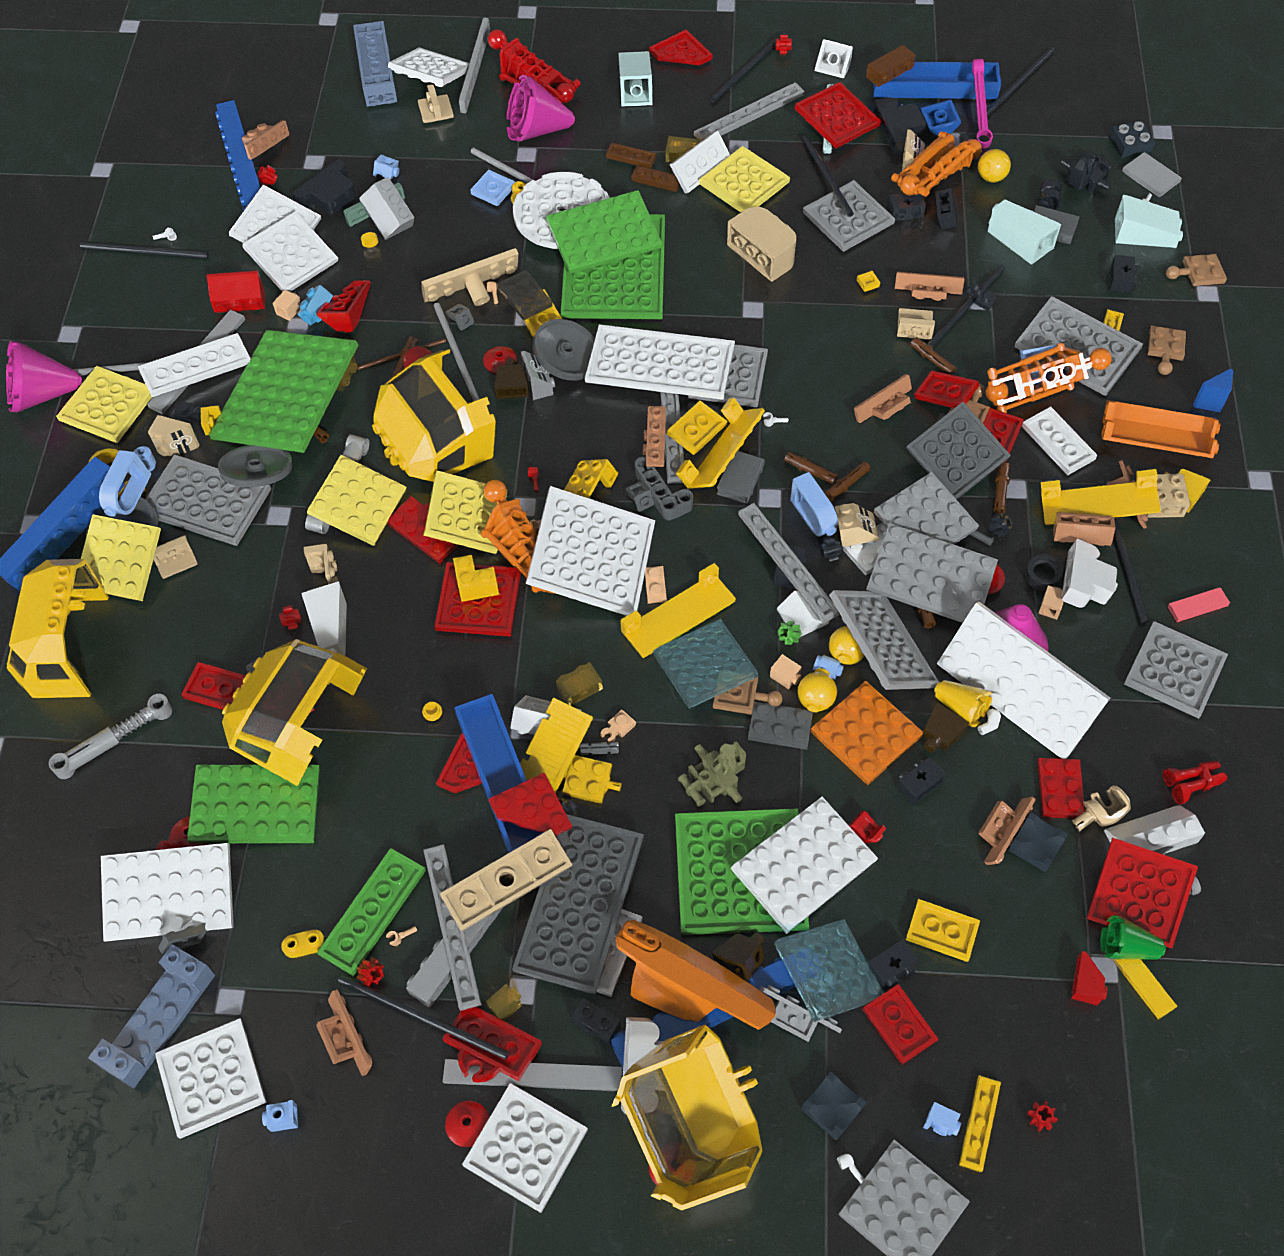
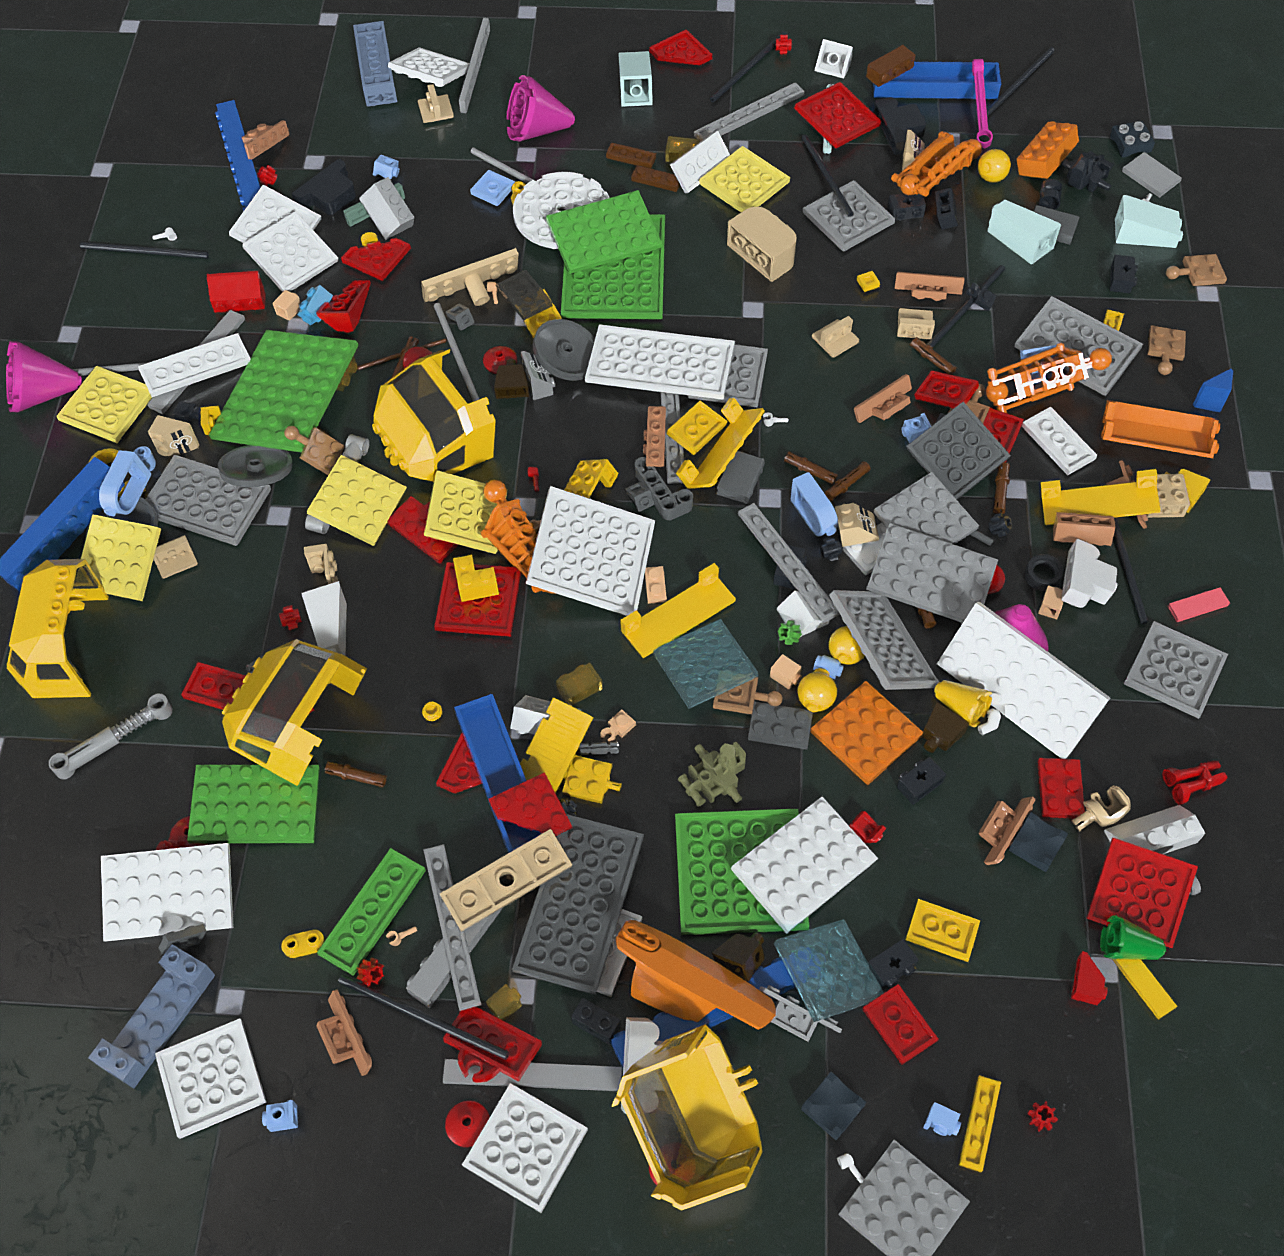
(319, 448): none -> medium nougat plate
(348, 772): none -> reddish brown pin
(376, 258): none -> red plate
(519, 61): red piece -> none
(836, 336): none -> tan bracket
(915, 427): none -> light blue brick
(941, 117): blue slope -> none
(1047, 150): none -> orange brick

